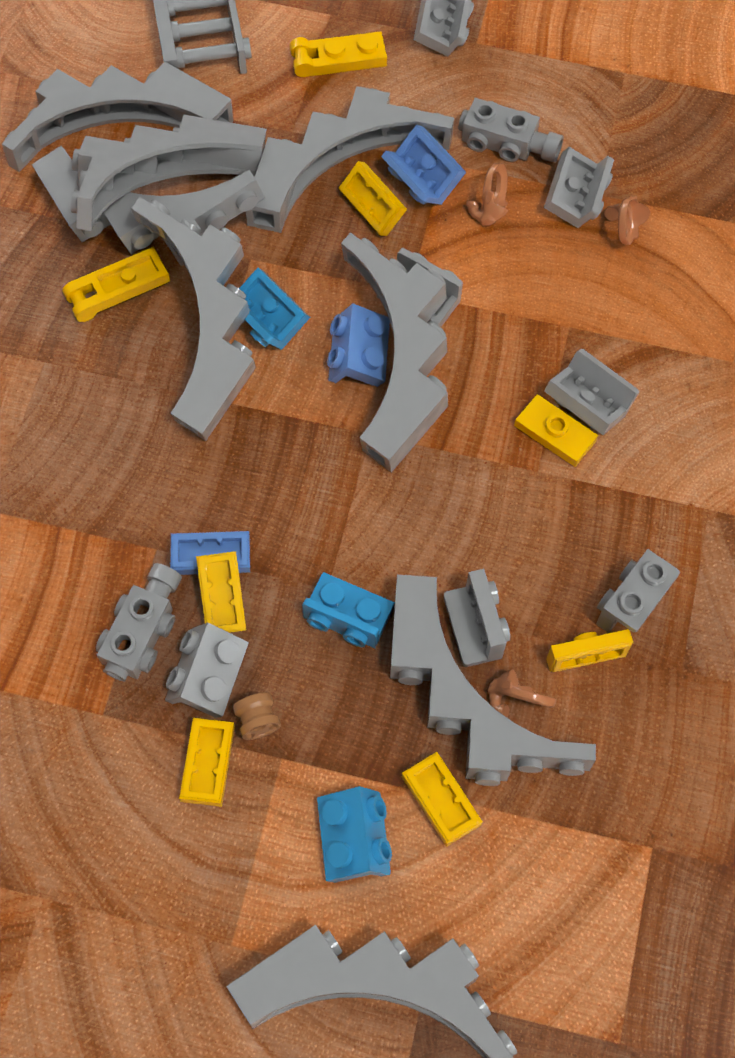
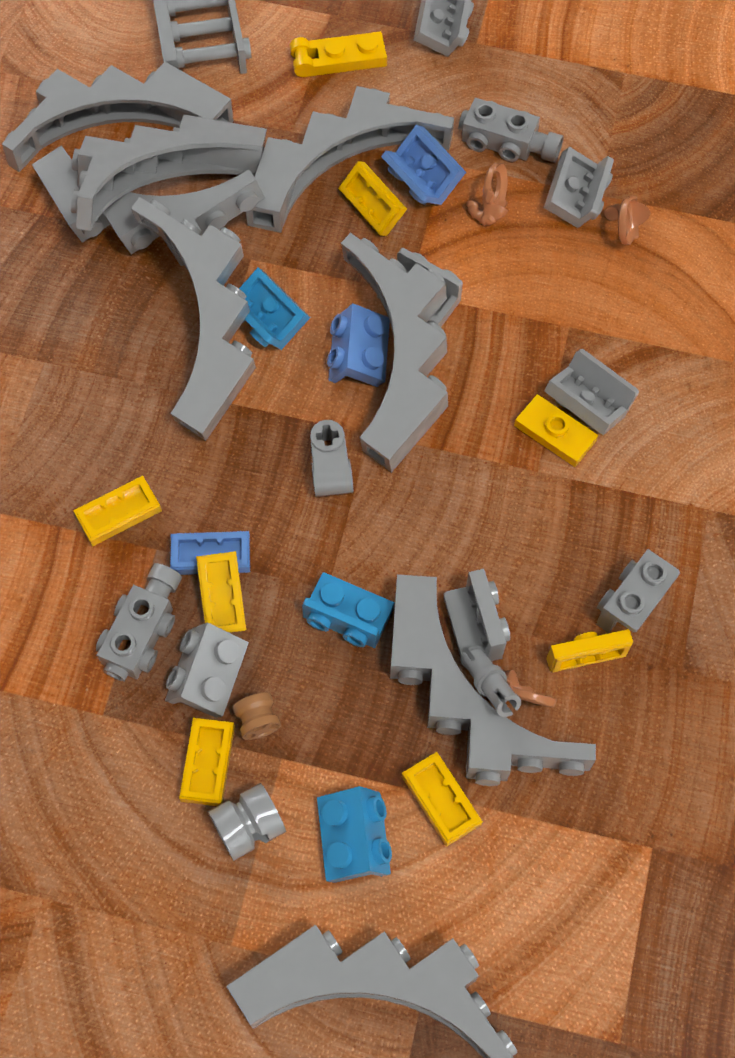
(115, 283): yellow plate -> none
(117, 511): none -> yellow plate
(247, 821): none -> light grey wheel
(330, 463): none -> light grey piece
(490, 681): none -> light grey pin

